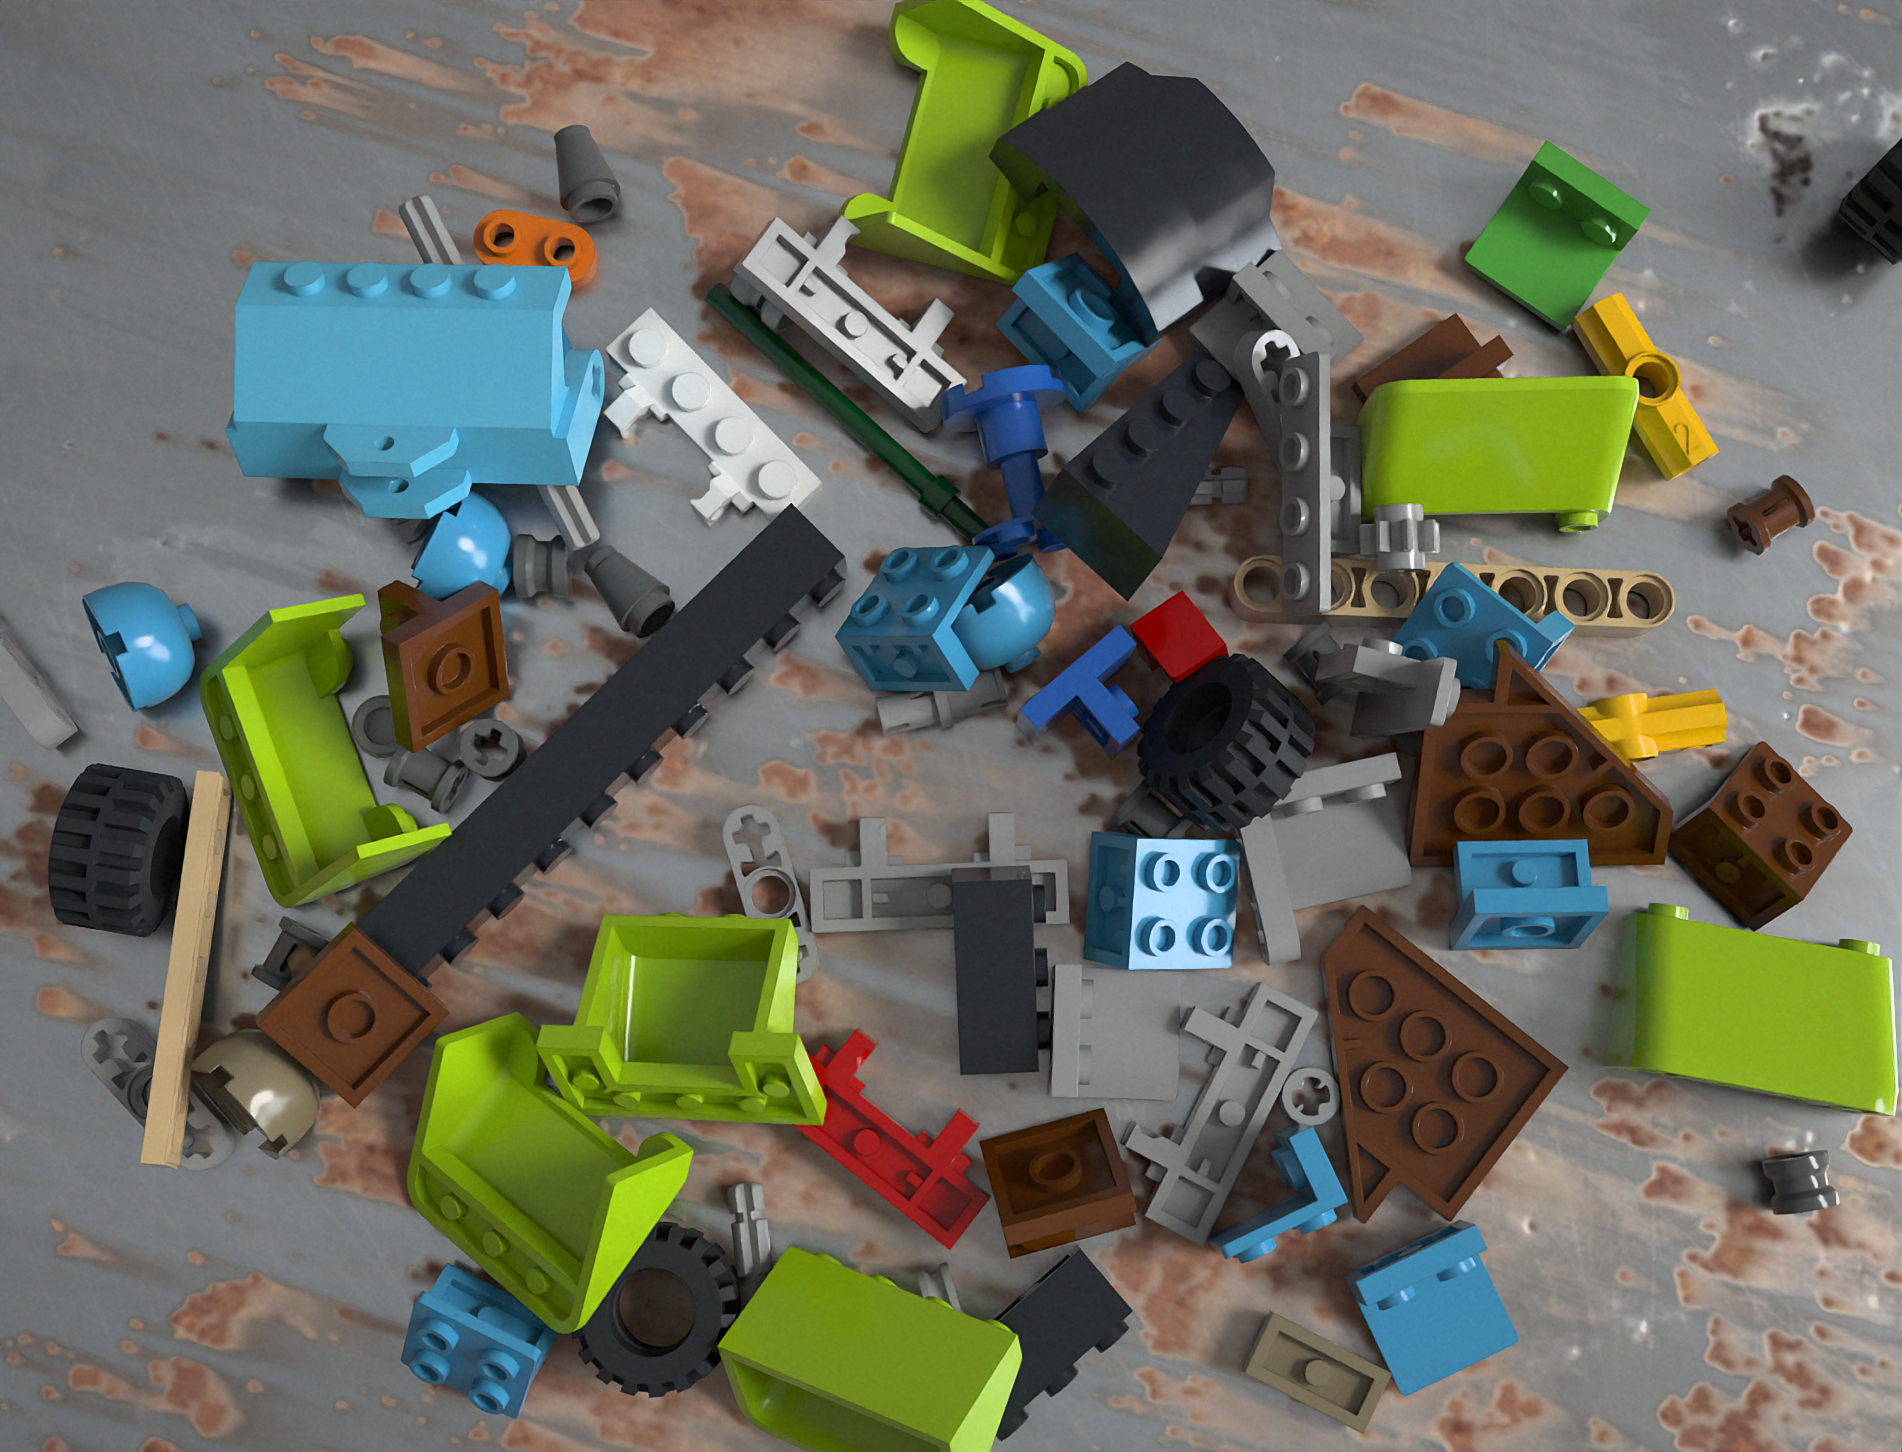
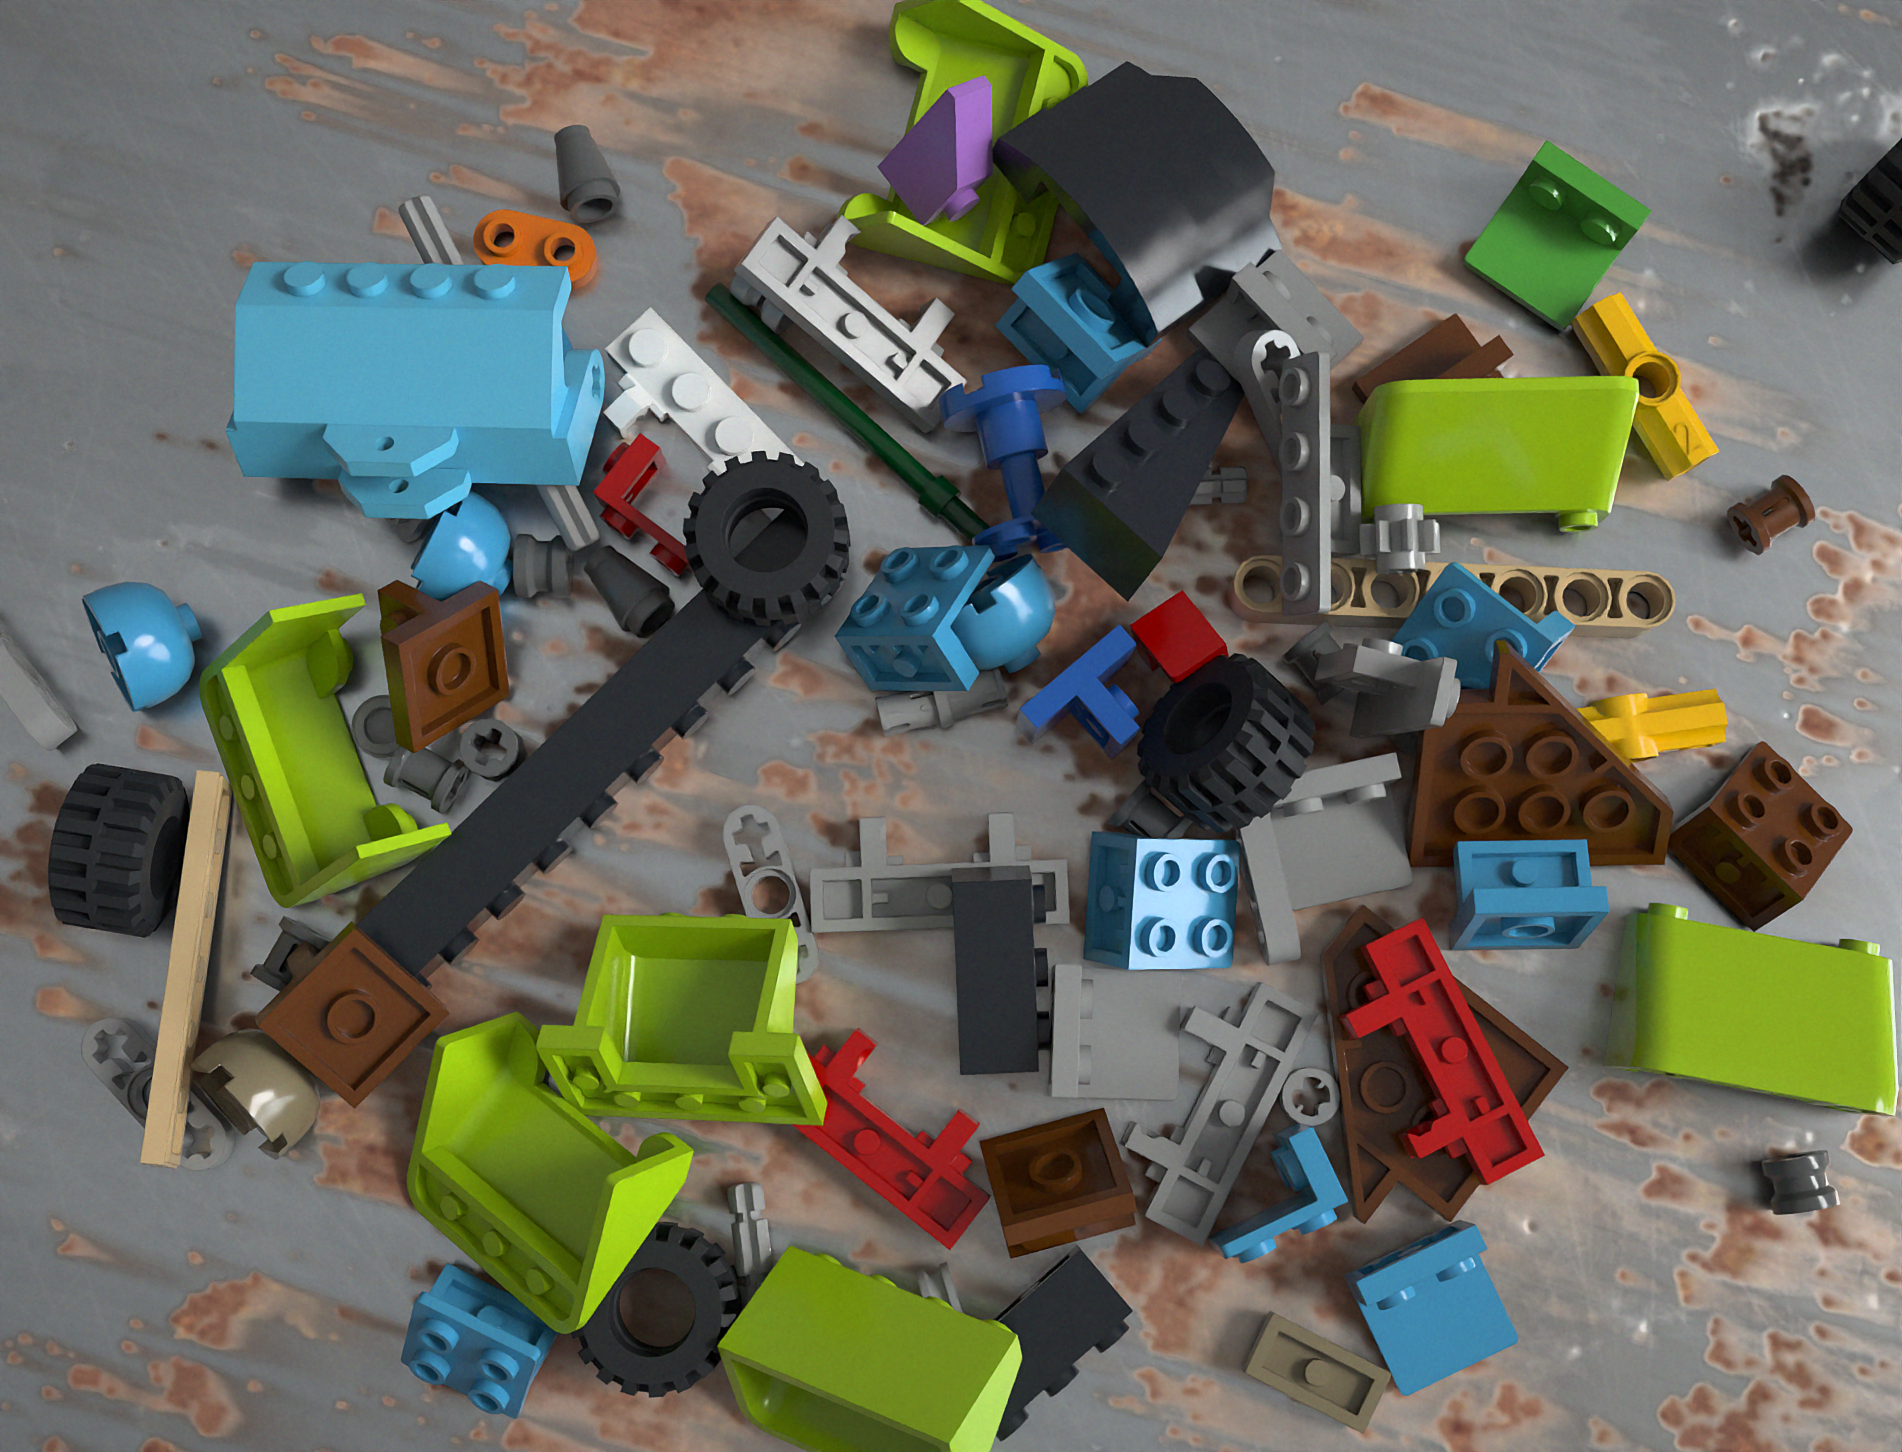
(627, 476): none -> red bracket
(755, 487): none -> black tyre
(945, 154): none -> medium lavender slope
(1473, 1100): none -> red hinge

